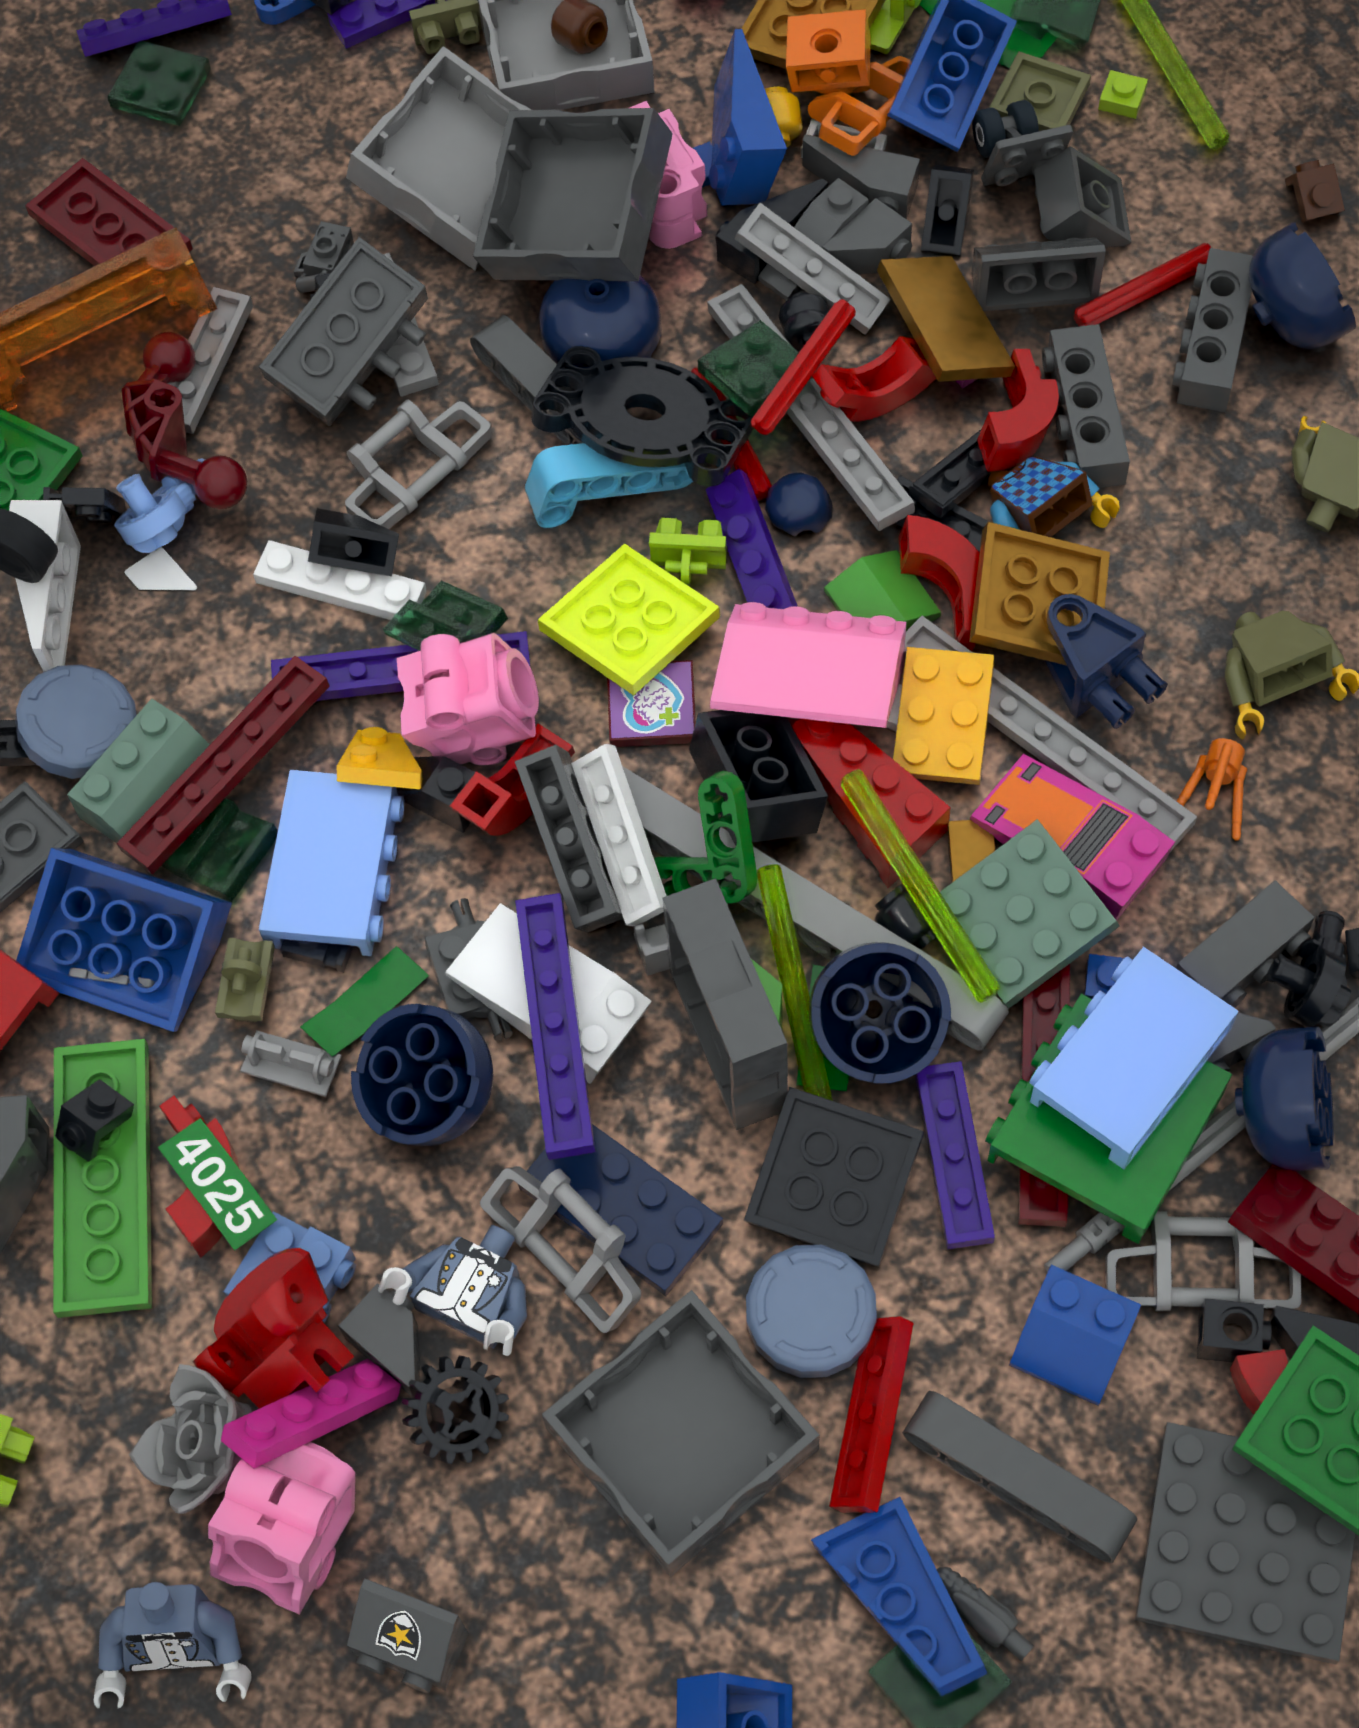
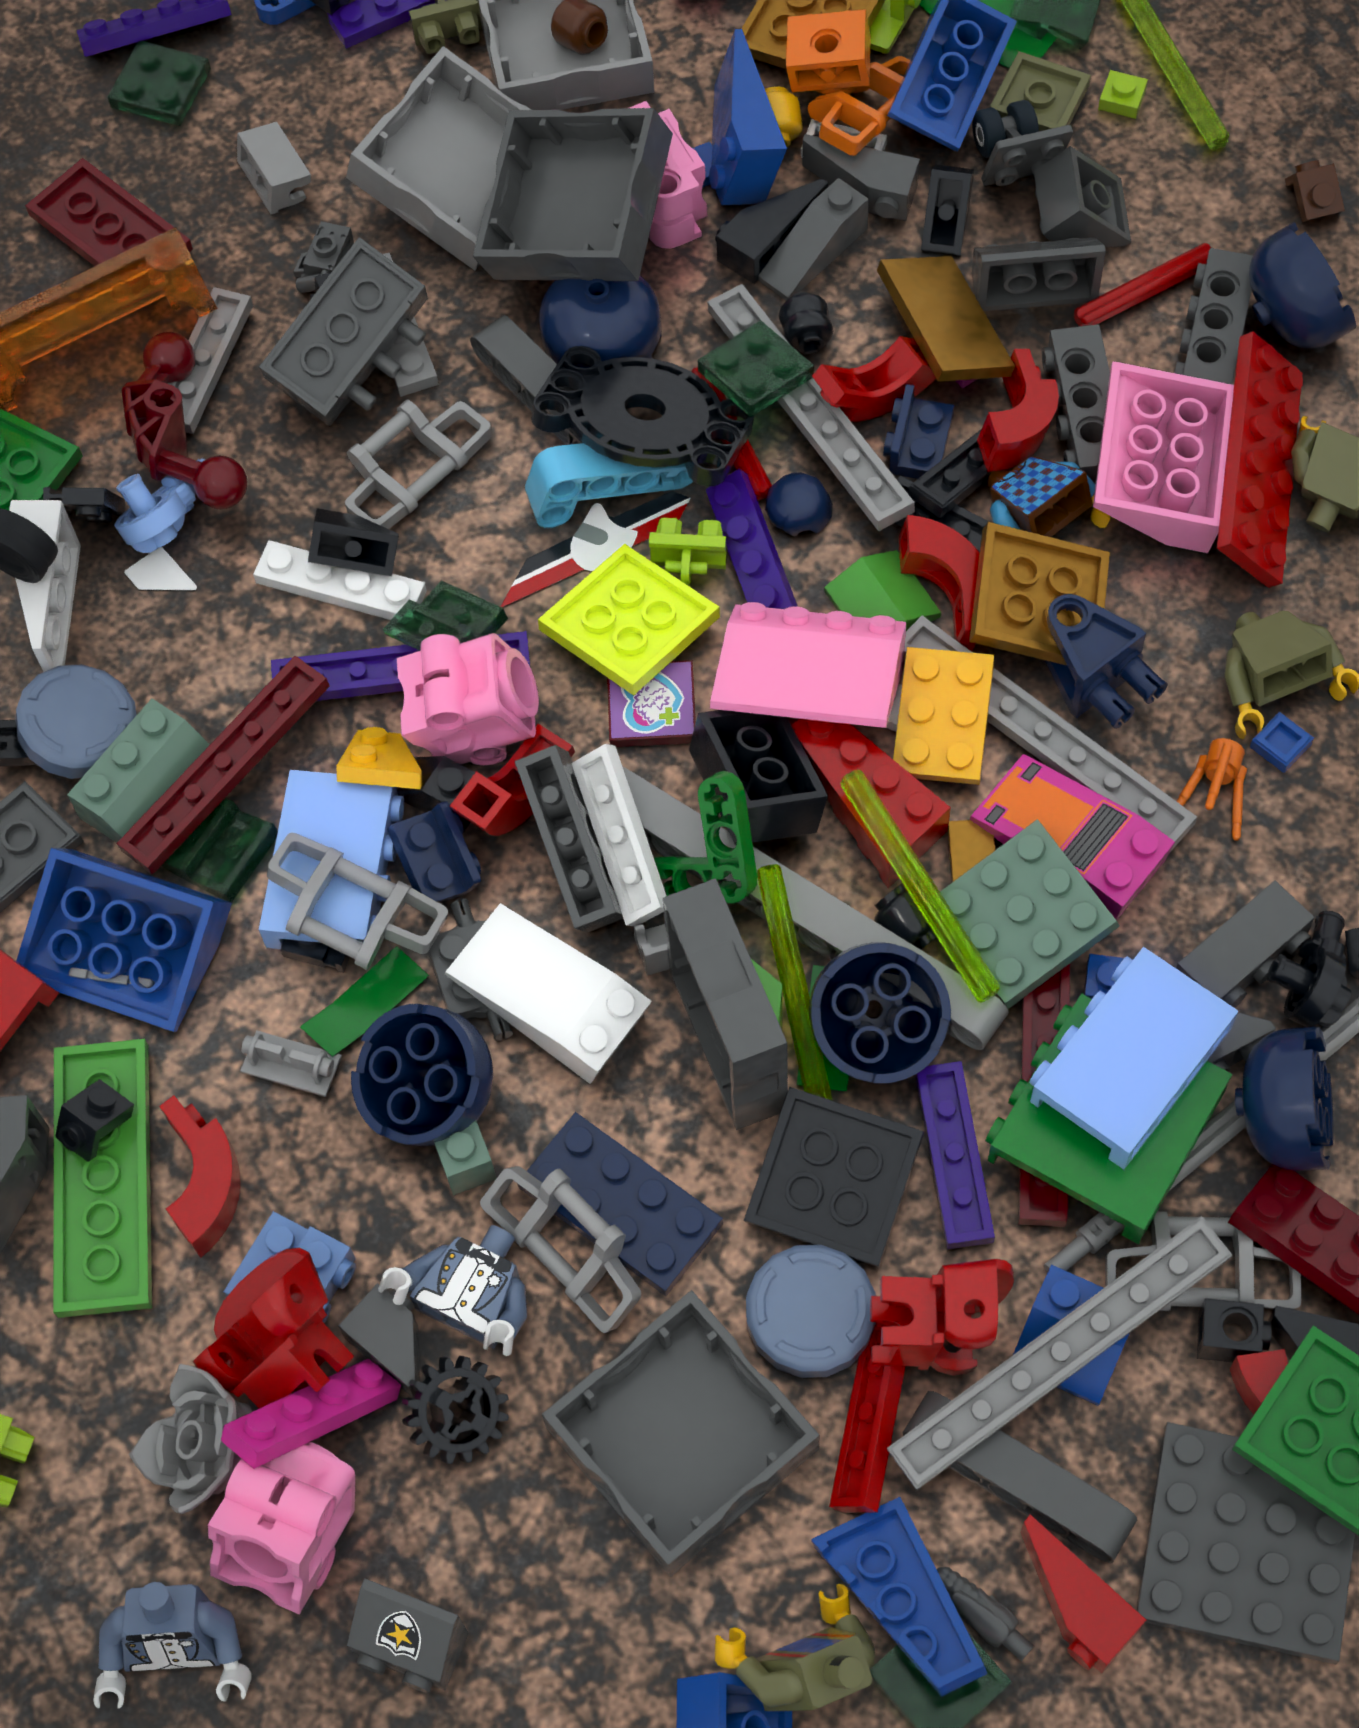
(217, 1184): green sticker -> none
(244, 980): olive hips -> none
(272, 166): none -> light grey hinge
(382, 926): none -> light grey bar
(436, 854): none -> dark blue bracket
(465, 1159): none -> sand green brick
(555, 1027): dark purple plate -> none
(594, 543): none -> sticker
(803, 367): red axle -> none
(808, 1670): none -> olive torso
(810, 266): light grey plate -> none
(870, 237): dark grey slope -> none
(919, 434): none -> dark blue bracket
(937, 1310): none -> red piece
(1059, 1353): none -> light grey tile
(1084, 1606): none -> red slope
(1164, 454): none -> bright pink slope
(1260, 460): none -> red plate
(1281, 742): none -> blue tile

